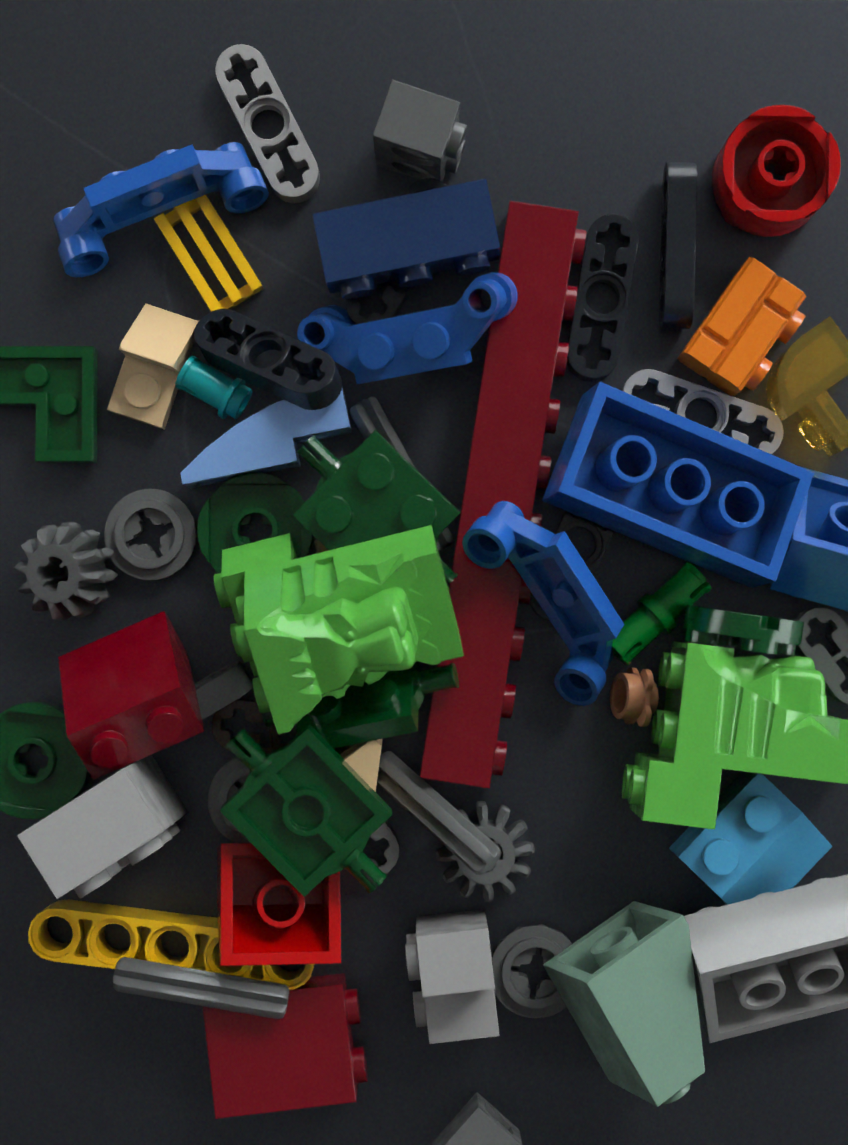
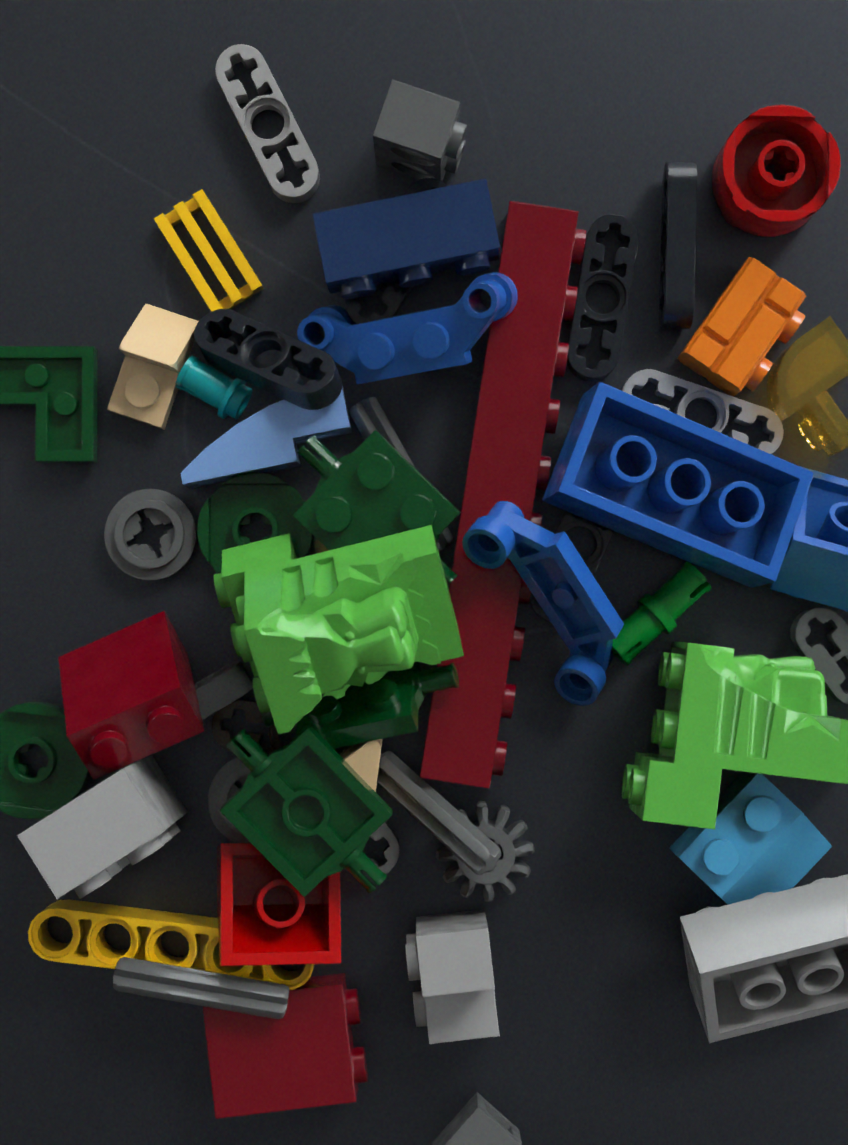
(45, 574): dark grey gear -> none
(150, 189): blue plate -> none
(513, 986): dark grey gear -> none
(634, 696): nougat plate -> none
(636, 1000): sand green slope -> none
(757, 632): dark green plate -> none

